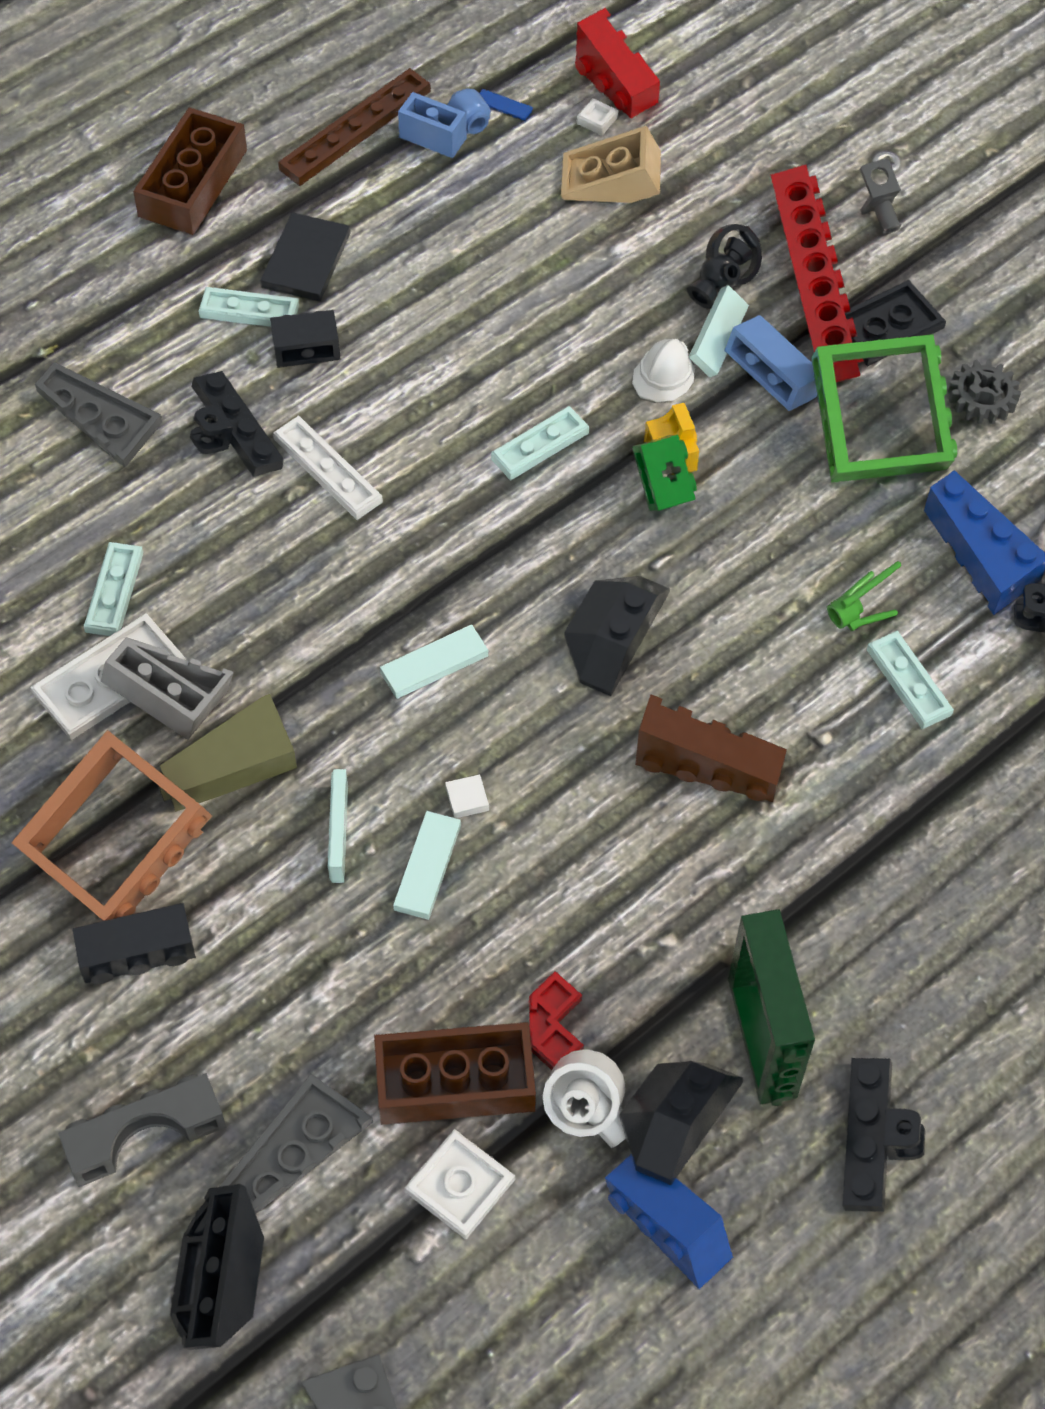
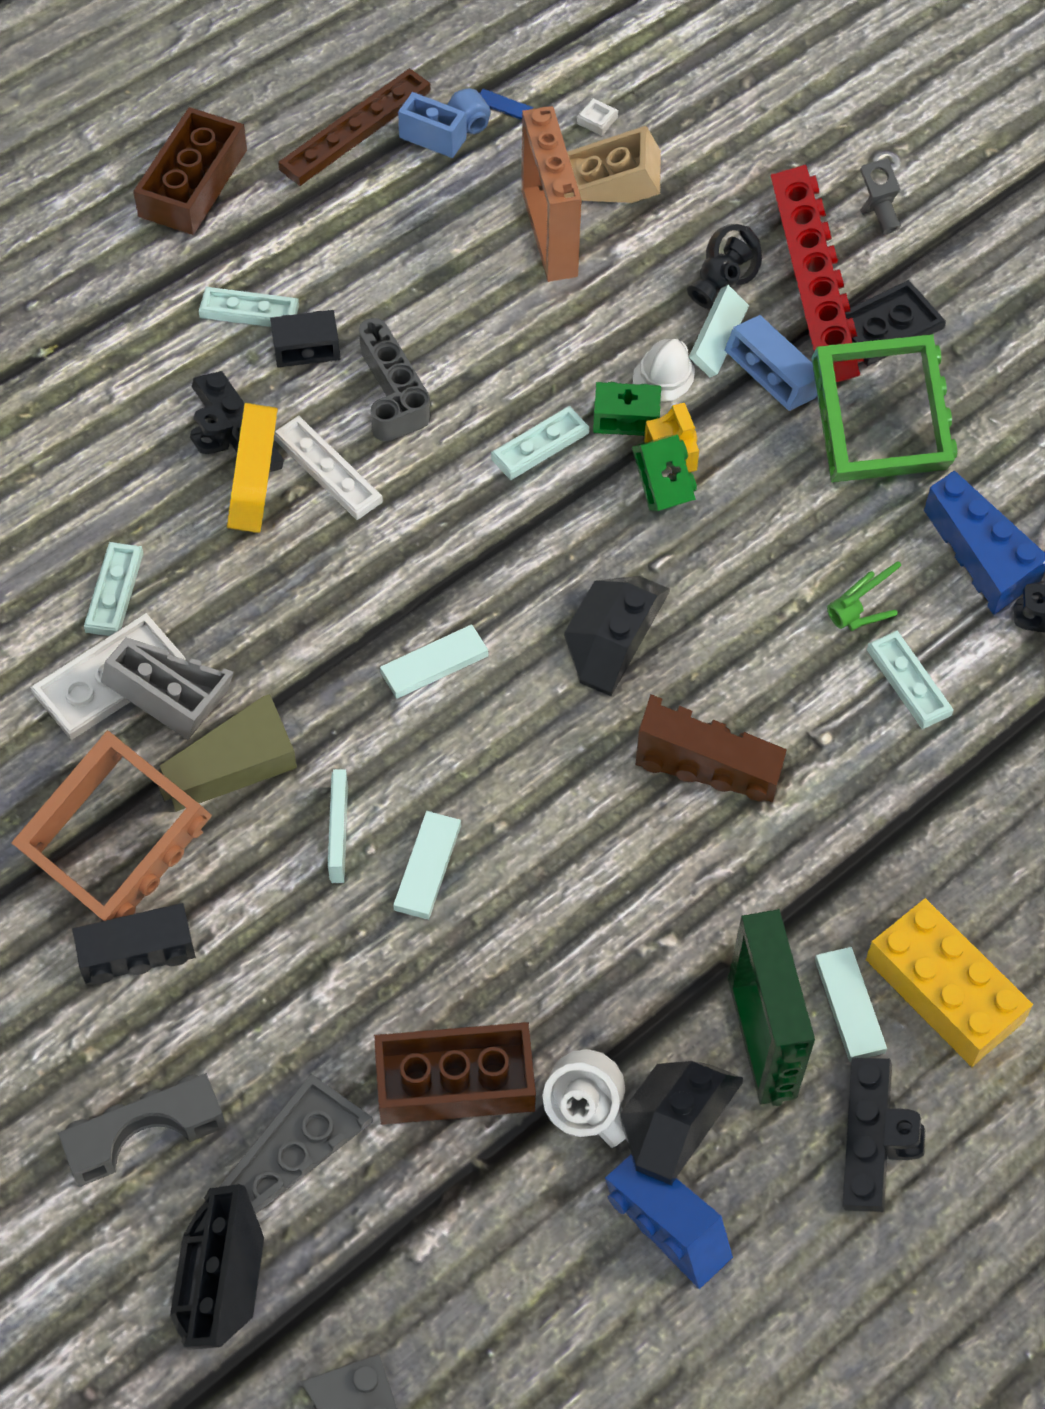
(103, 415): dark grey wing -> none
(252, 468): none -> yellow beam
(305, 256): black tile -> none
(406, 399): none -> dark grey beam
(460, 1184): white tile -> none
(467, 796): white tile -> none
(544, 181): none -> nougat window
(546, 1009): red tile -> none
(613, 67): red wedge -> none
(625, 407): none -> green brick
(850, 1004): none -> light aqua tile
(948, 982): none -> yellow brick
(984, 392): dark grey gear -> none

